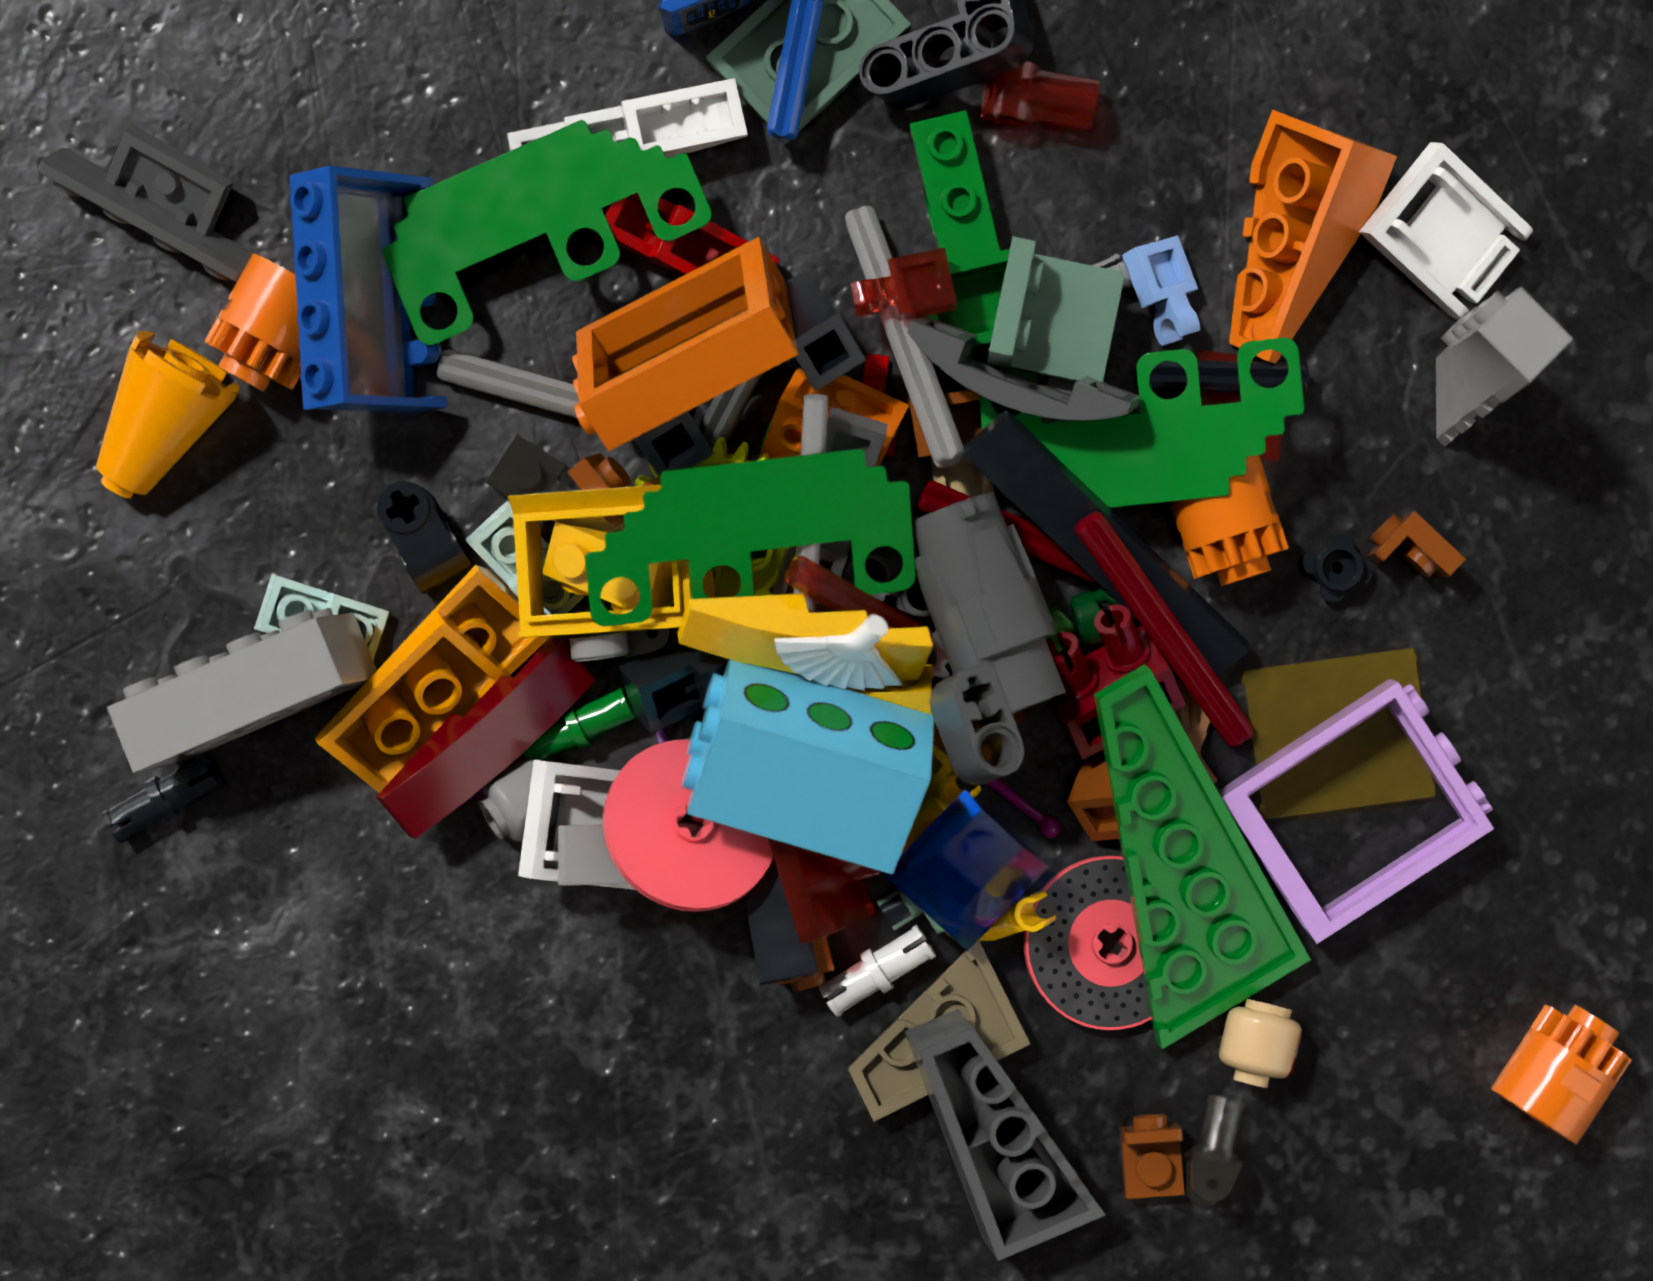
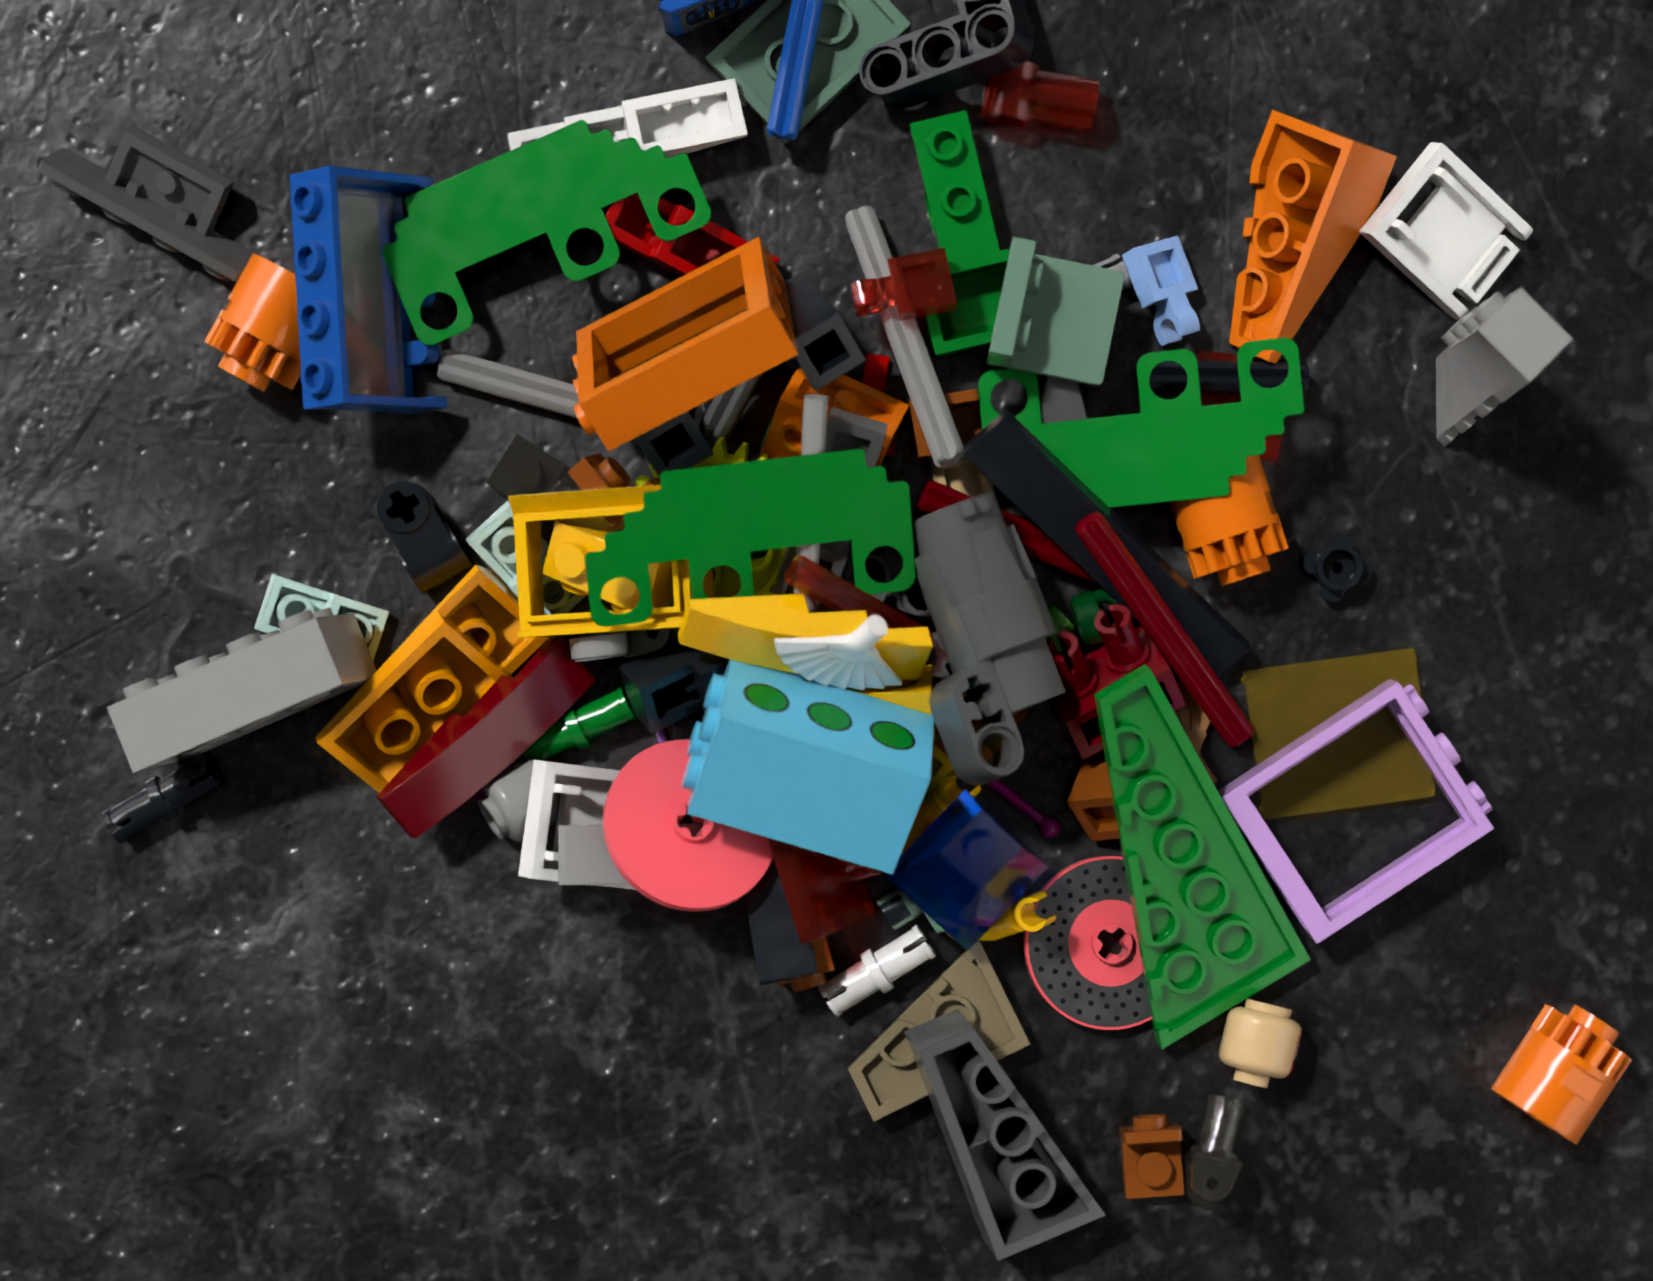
(159, 413): light orange cone -> none
(952, 352): dark grey slope -> none
(1426, 547): dark orange bracket -> none

